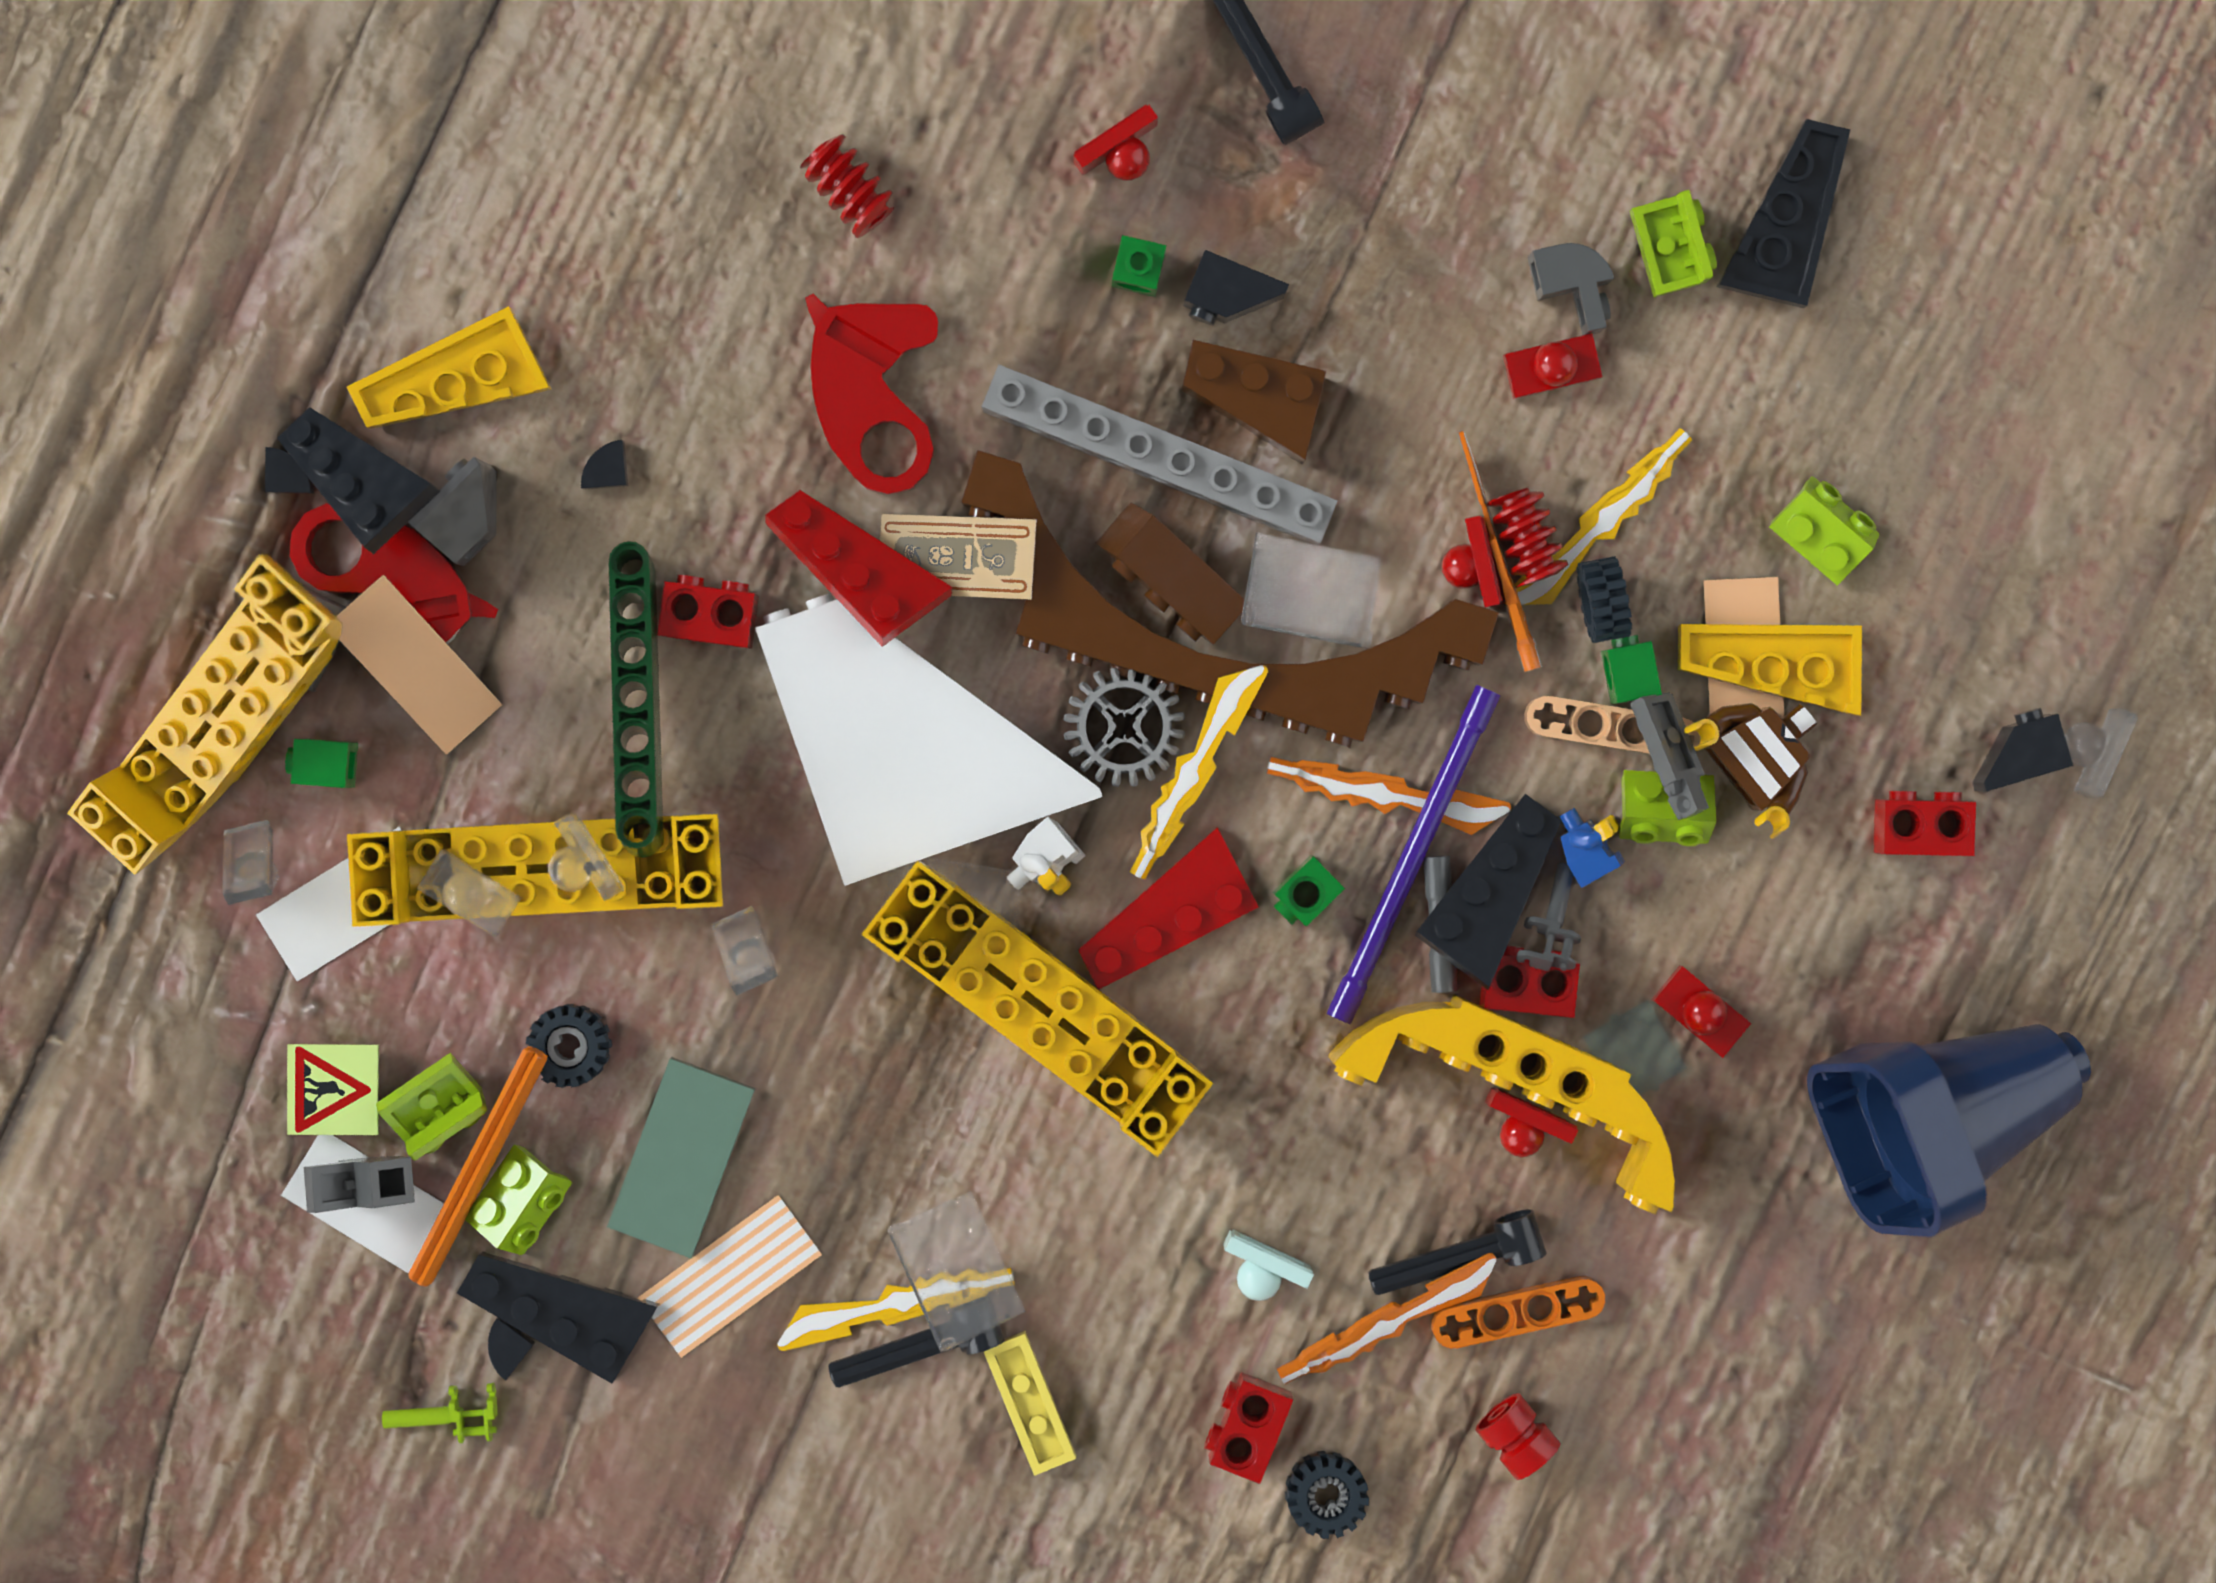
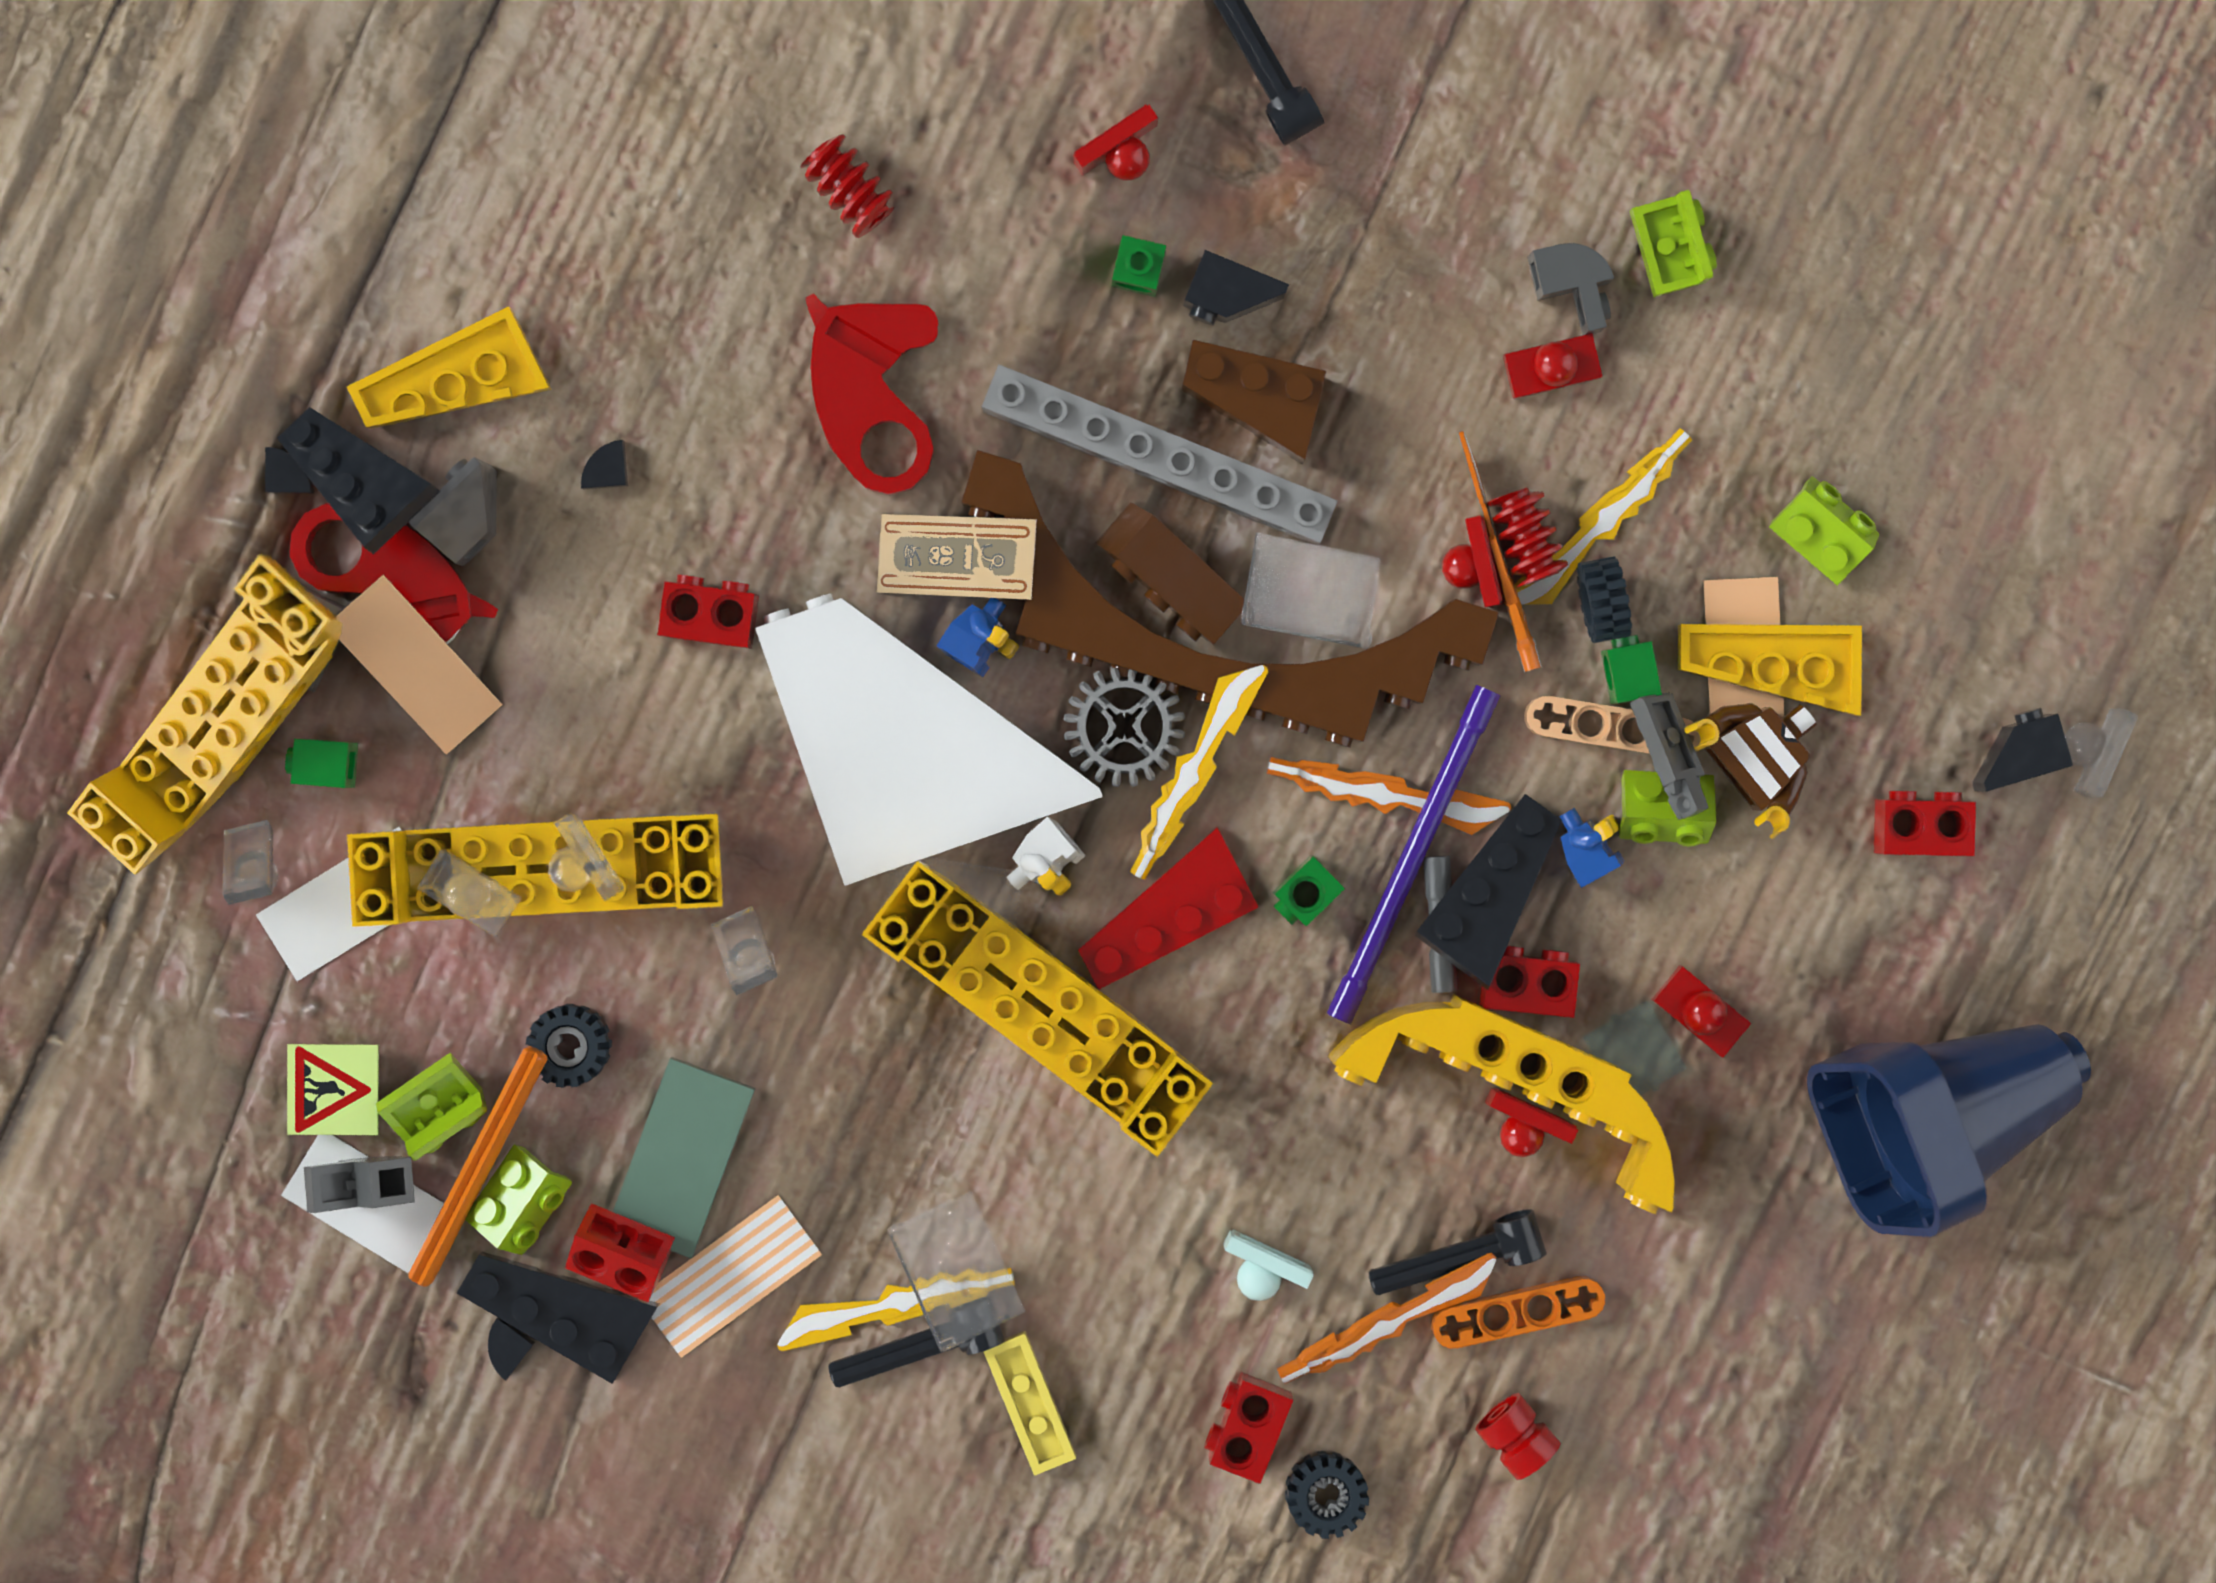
(447, 1415): lime piece -> none
(619, 1252): none -> red brick
(629, 678): dark green beam -> none
(860, 571): red wing -> none
(976, 636): none -> blue piece
(1551, 927): dark grey piece -> none
(1789, 226): black wing -> none

